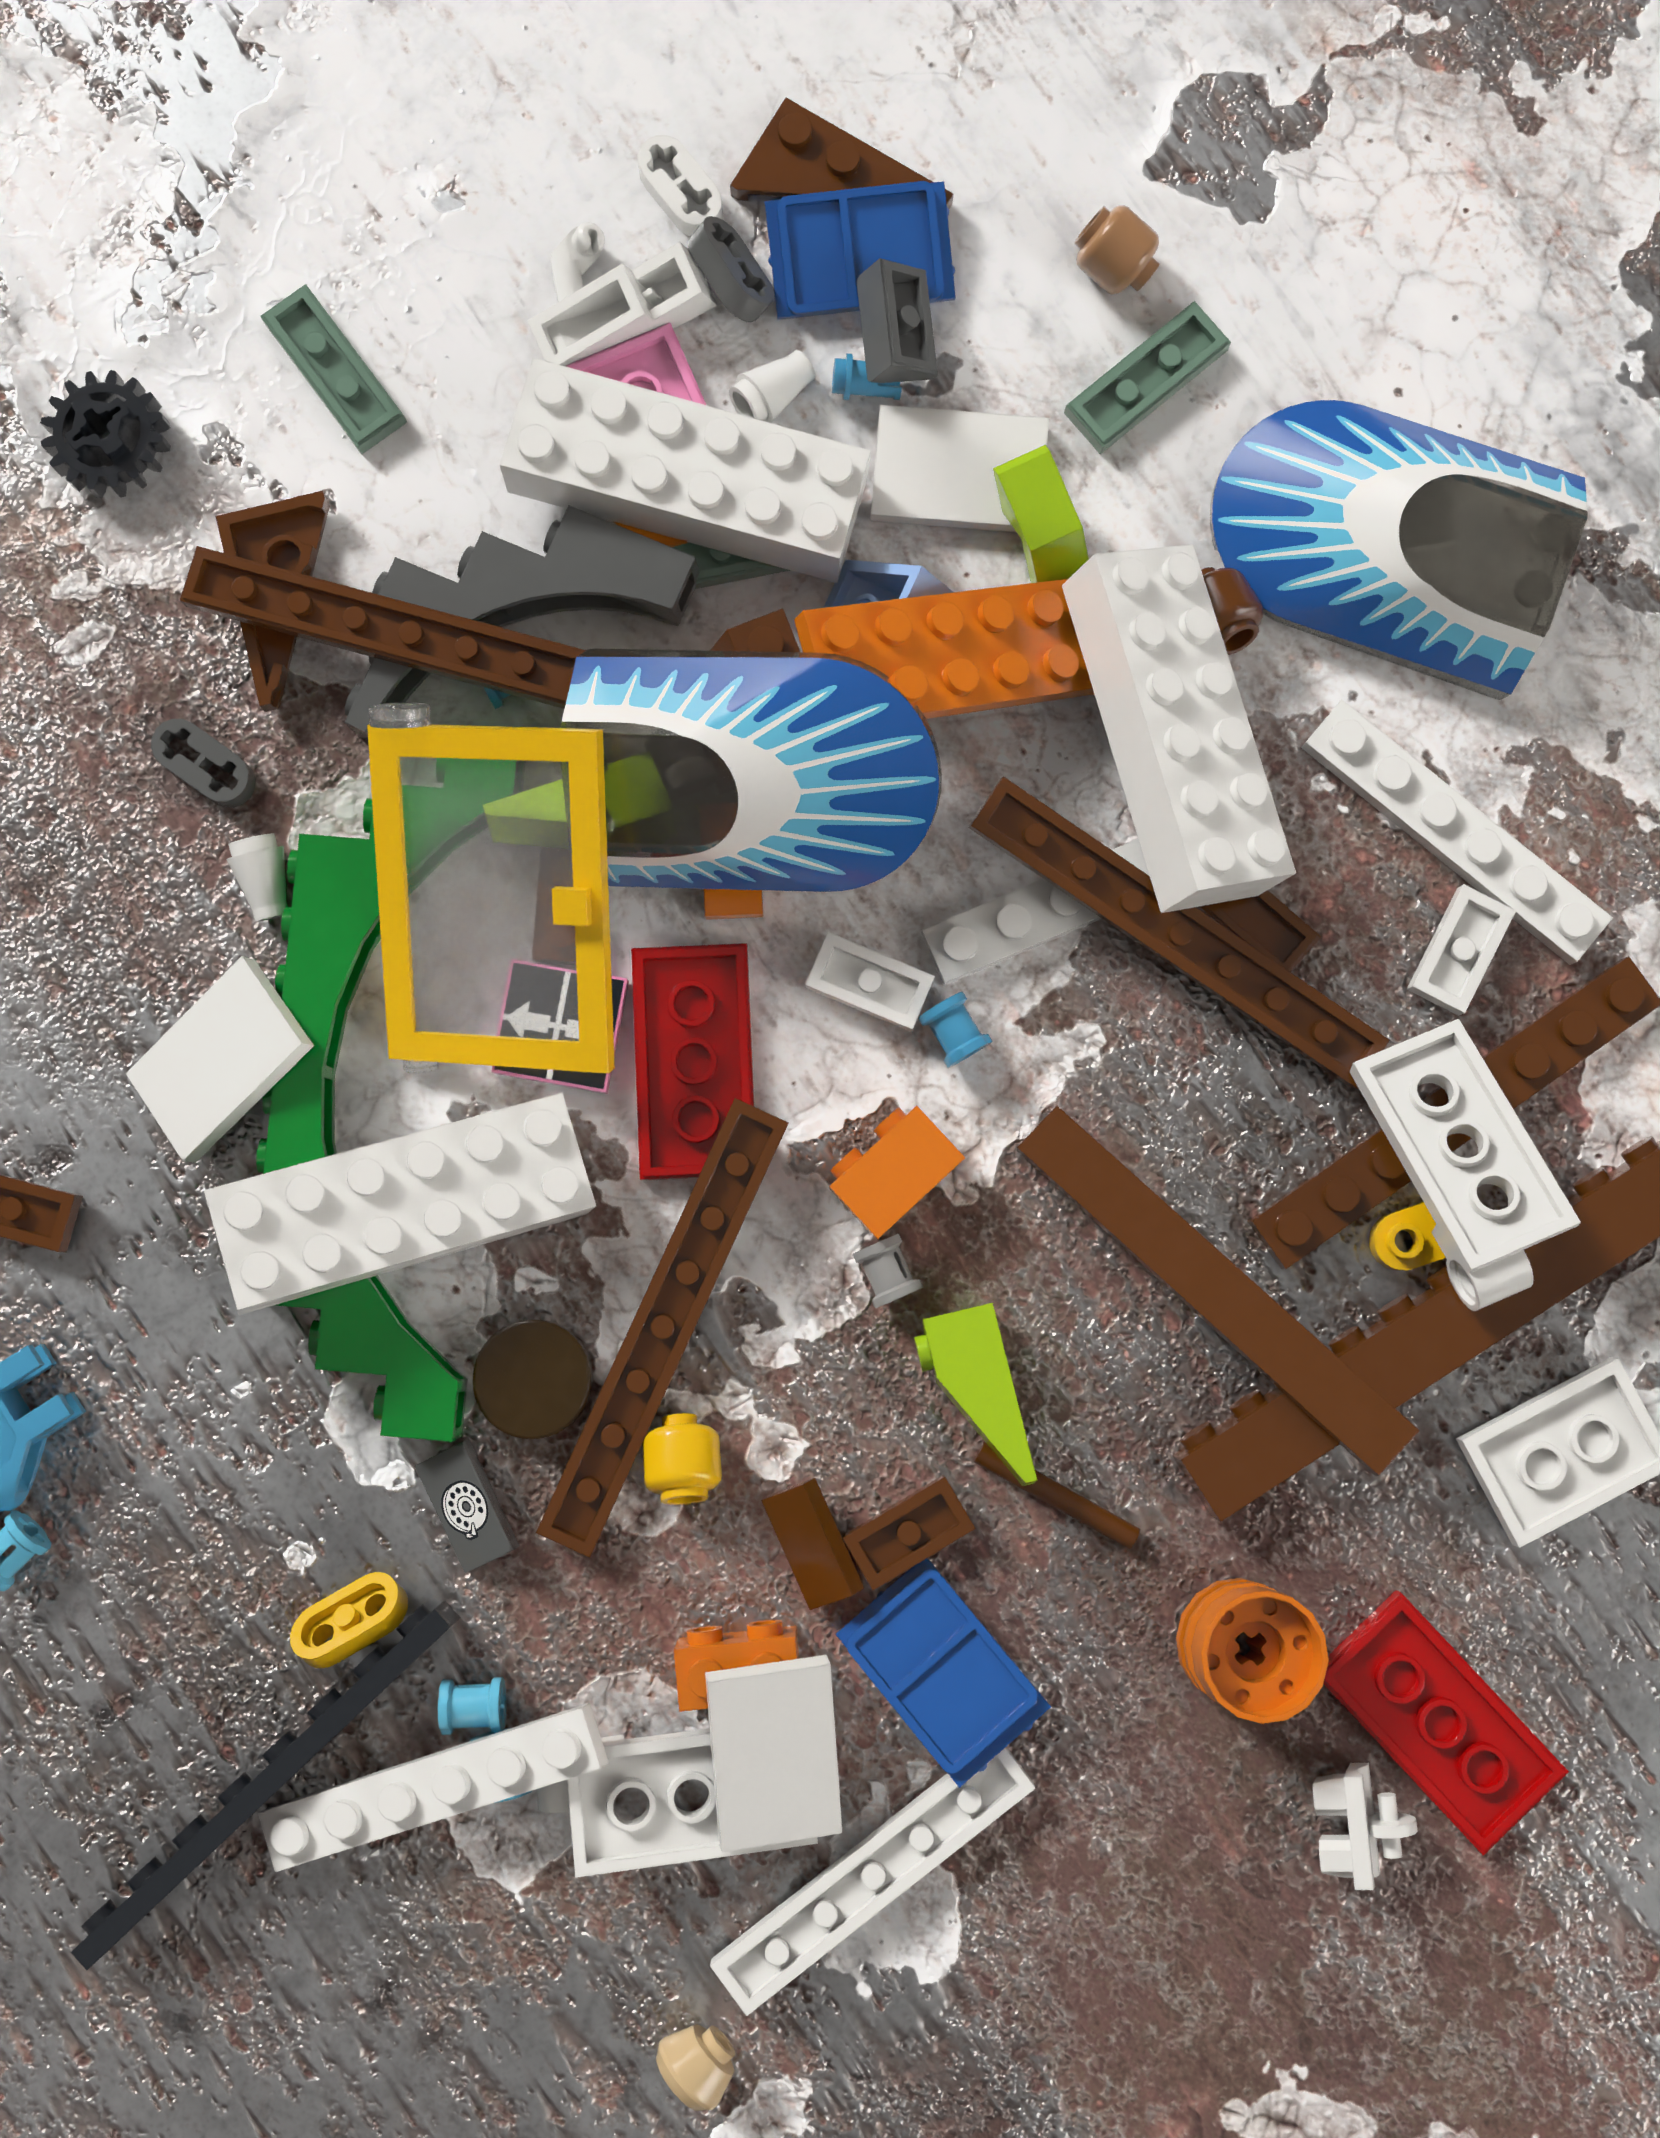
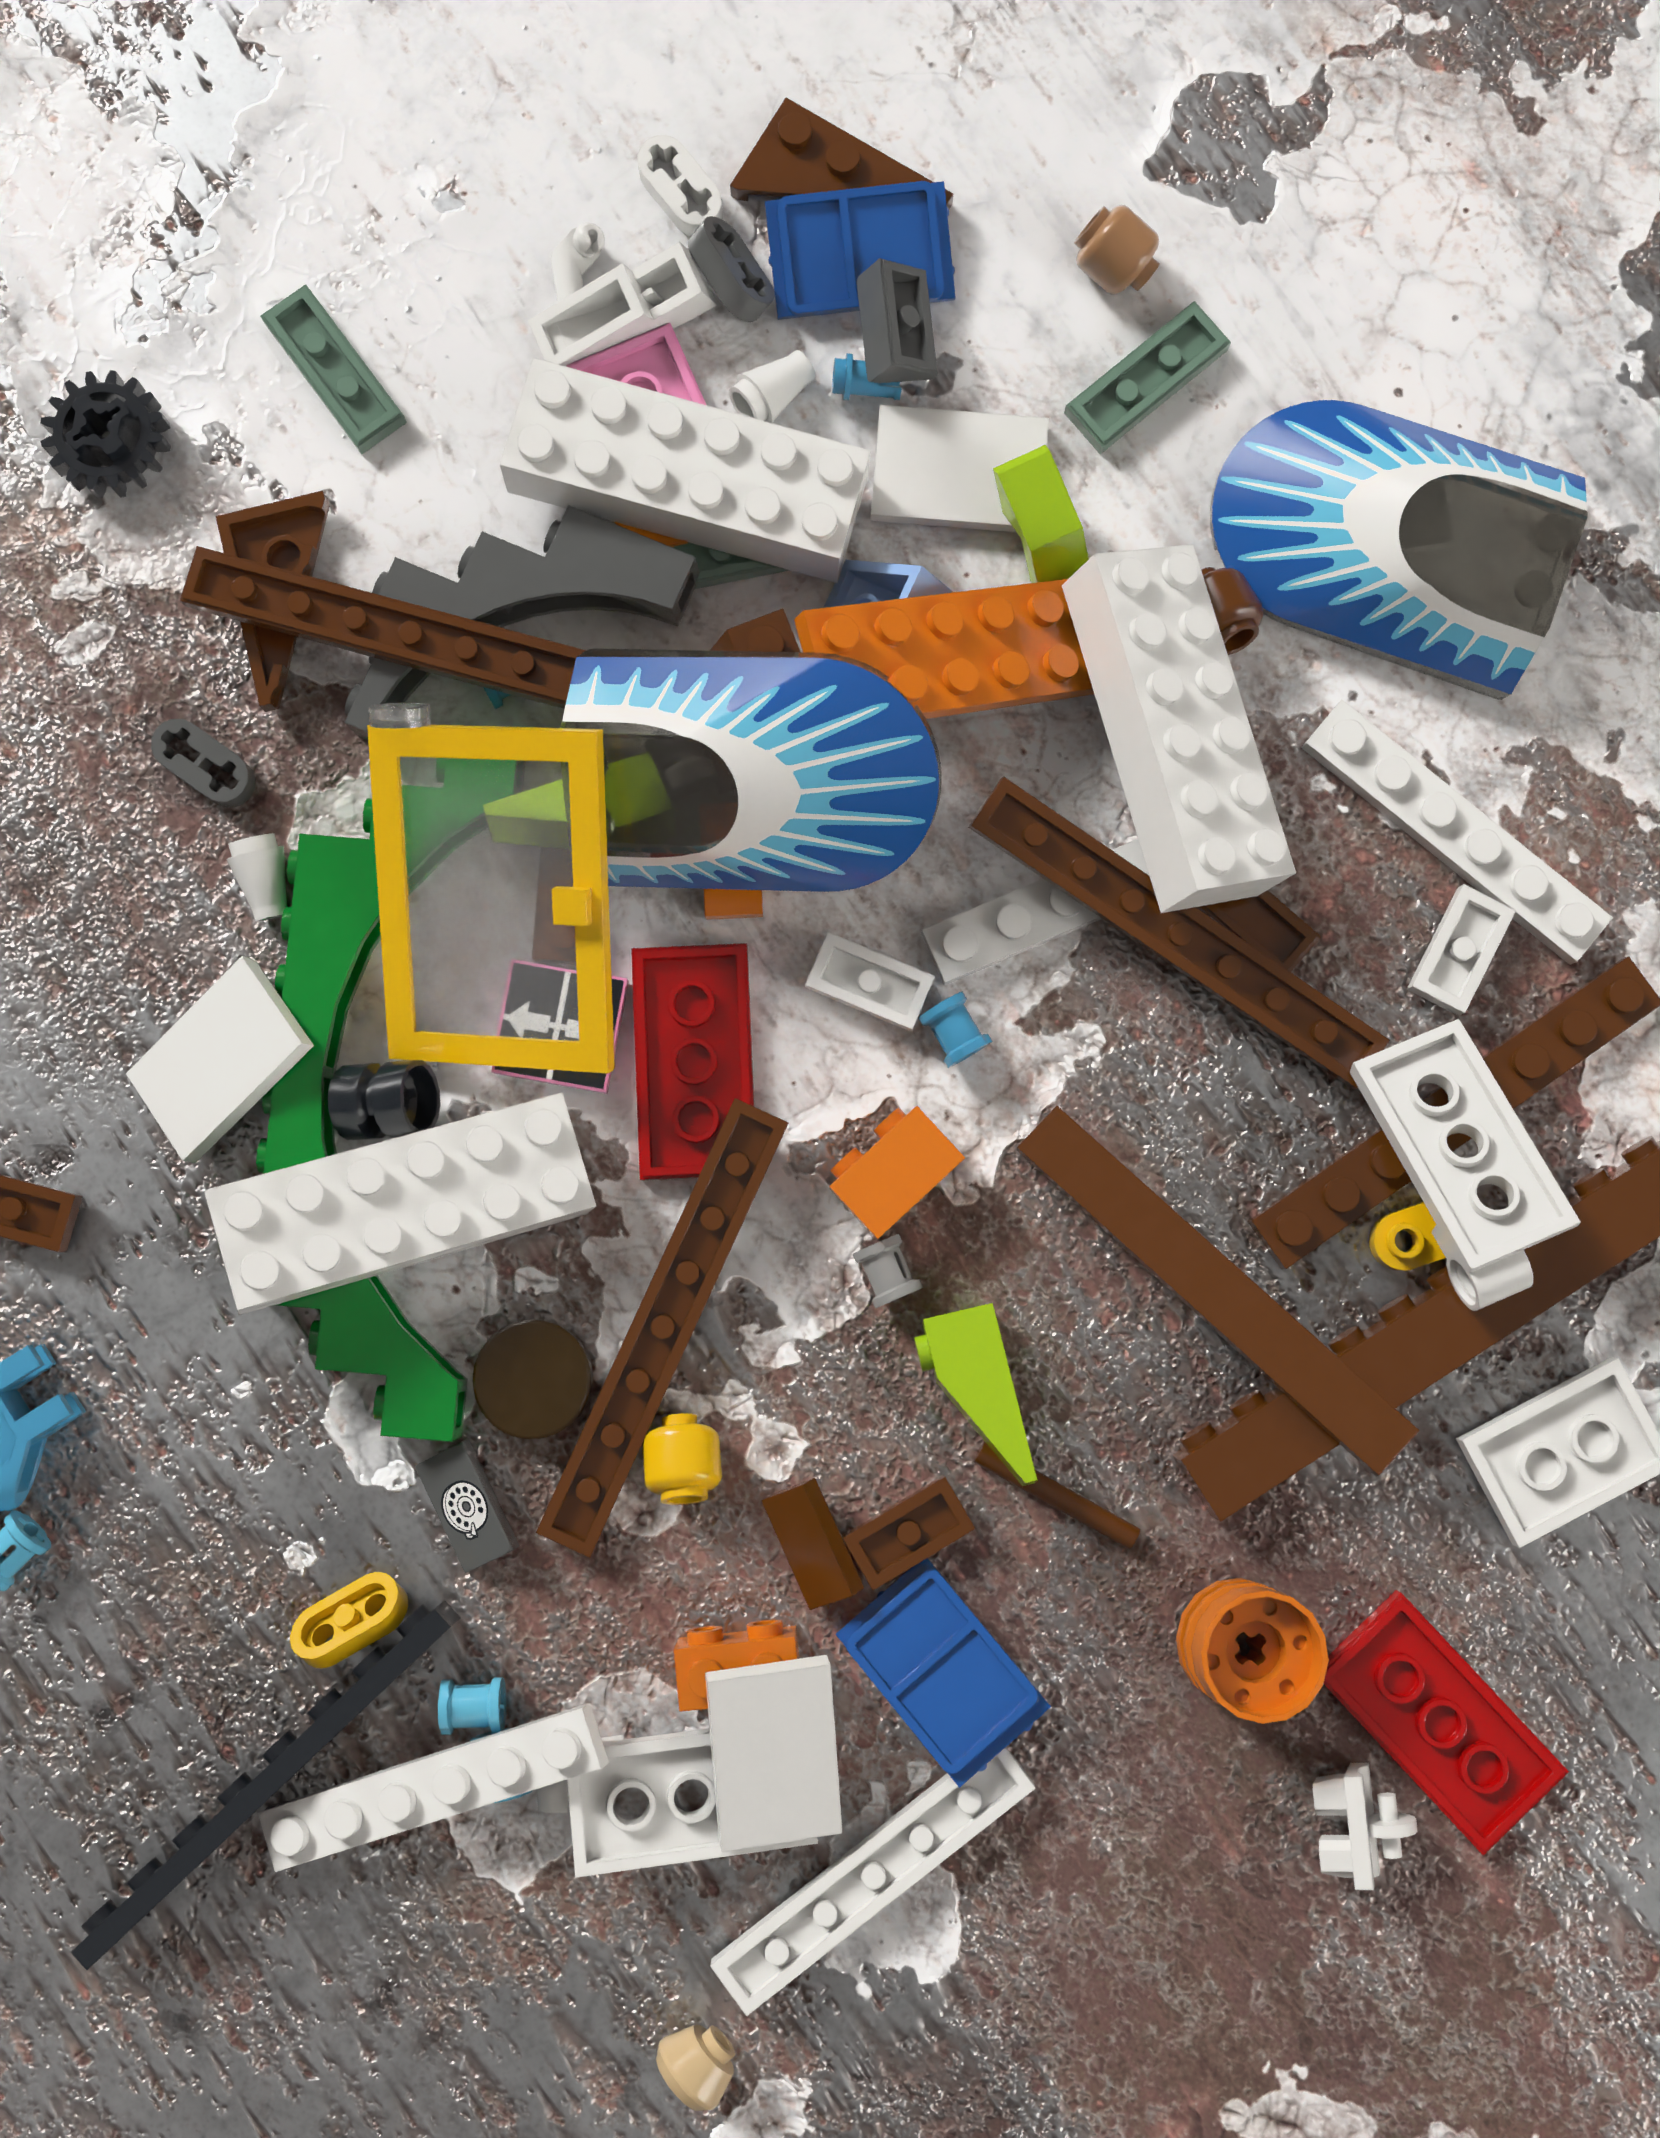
(383, 1099): none -> black wheel

